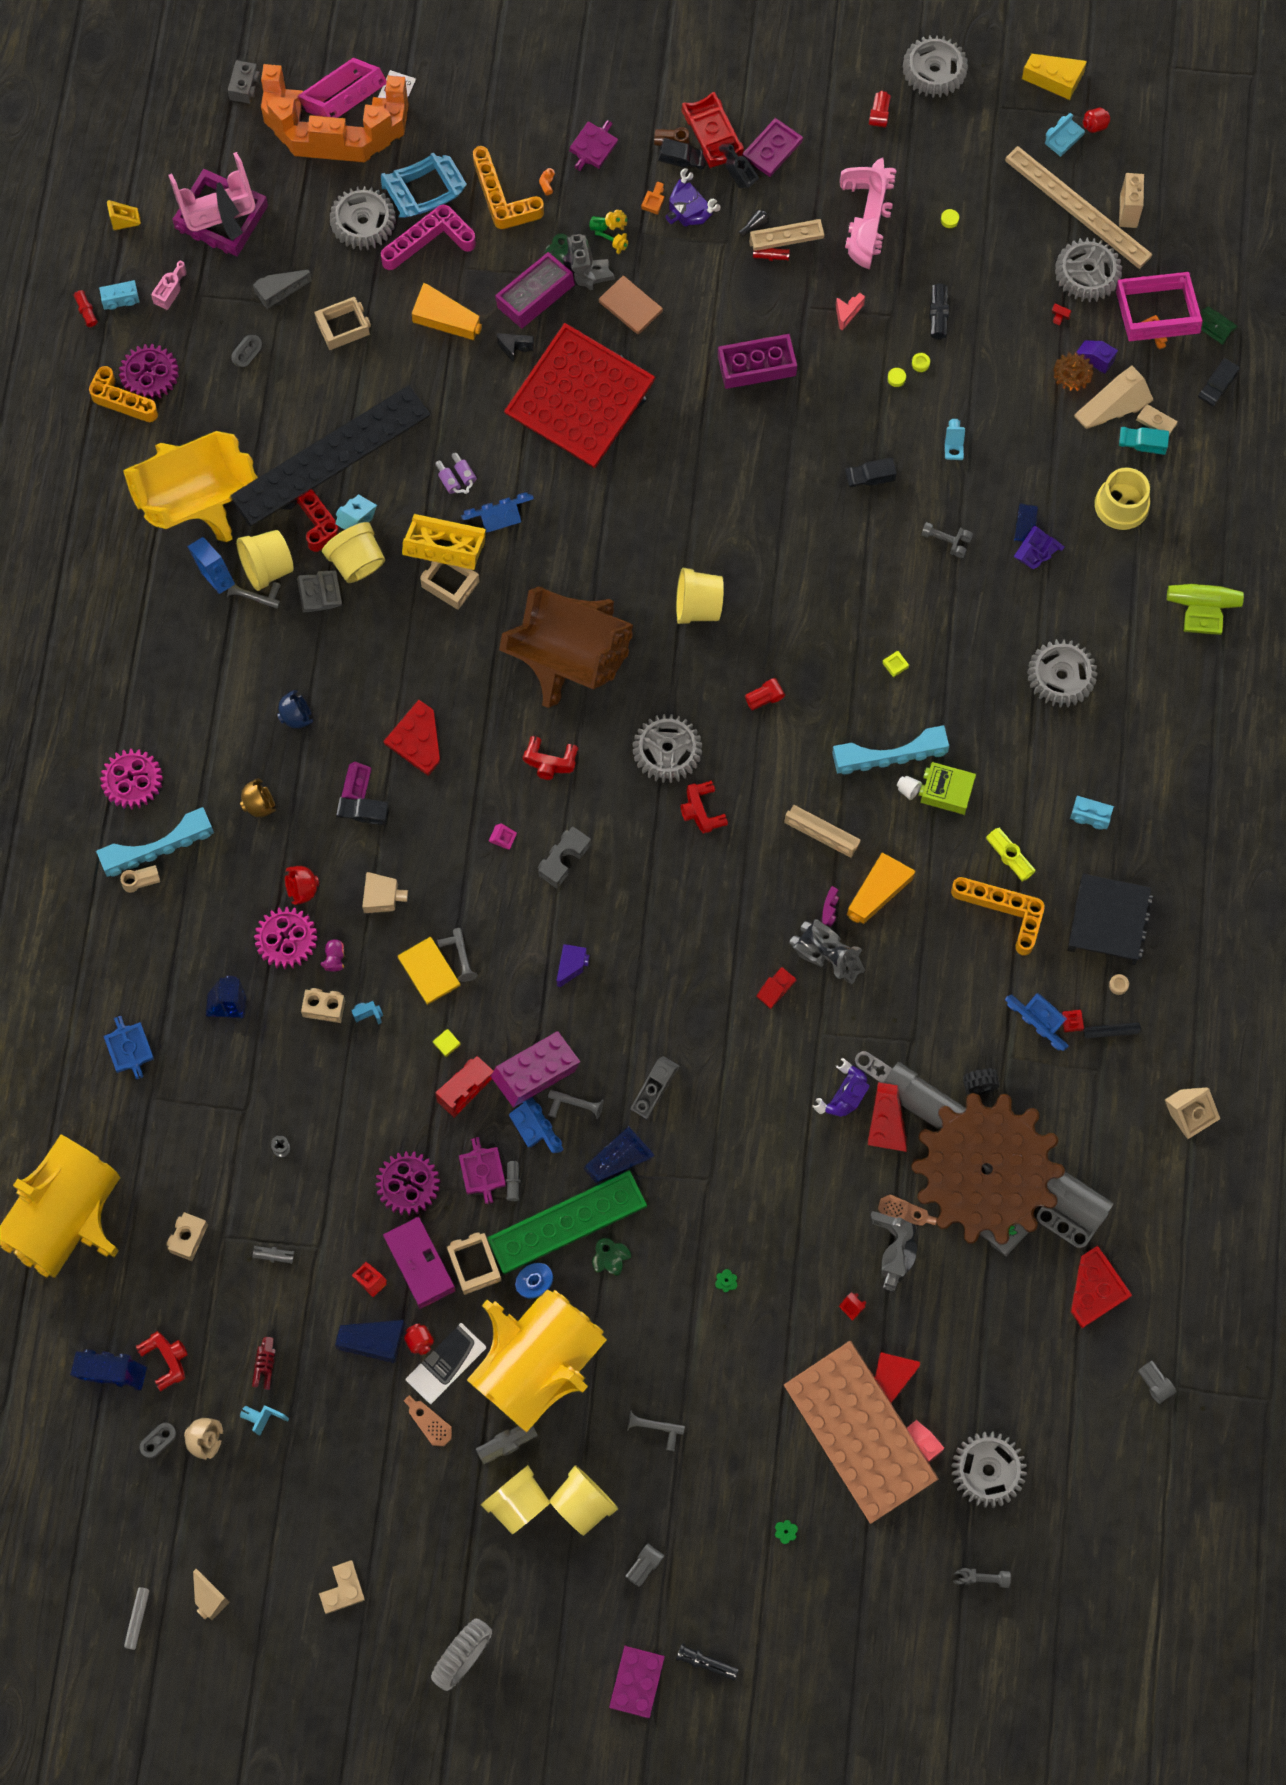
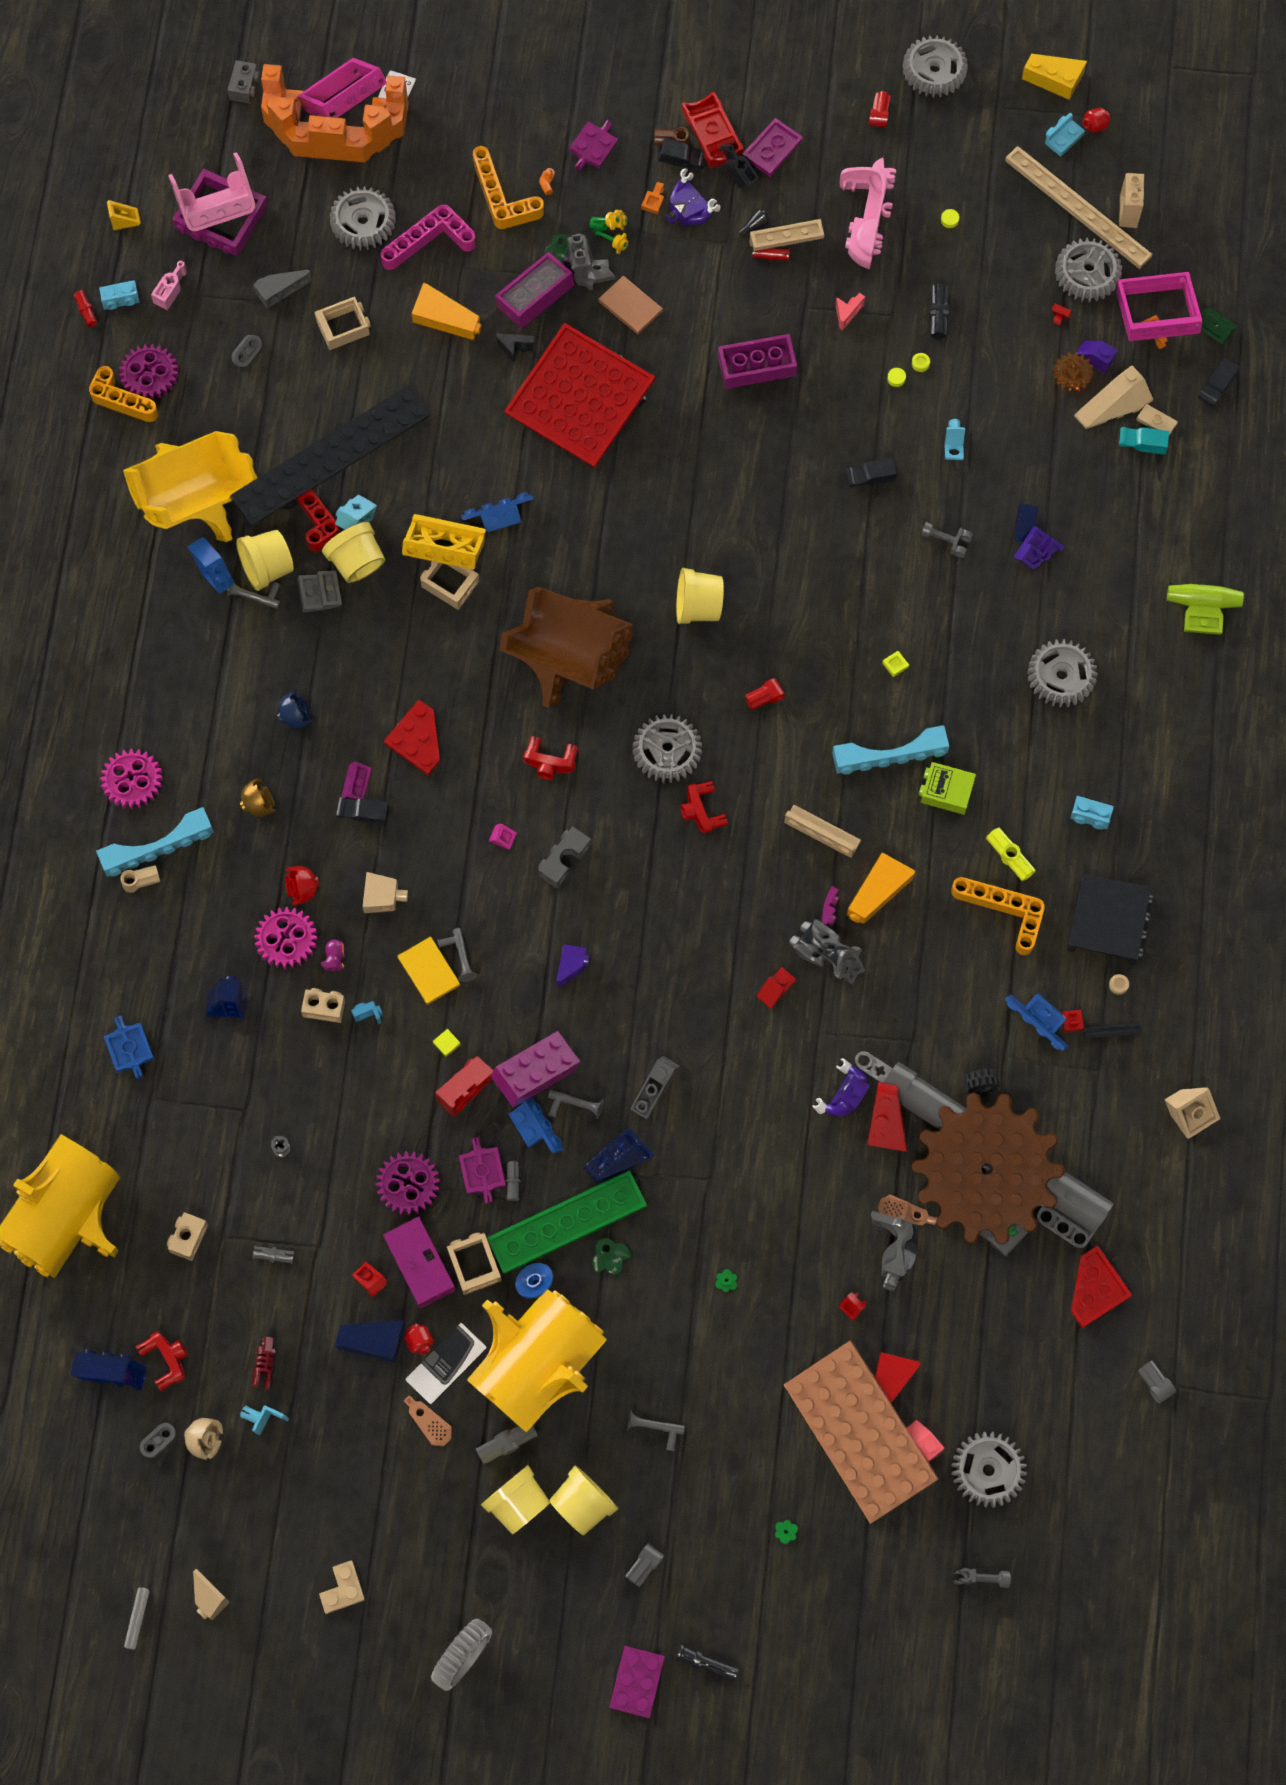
(227, 212): black slope -> none
(403, 198): dark azure wedge -> none
(449, 479): medium lavender piece -> none
(909, 787): white hat -> none
(1134, 488): light yellow piece -> none

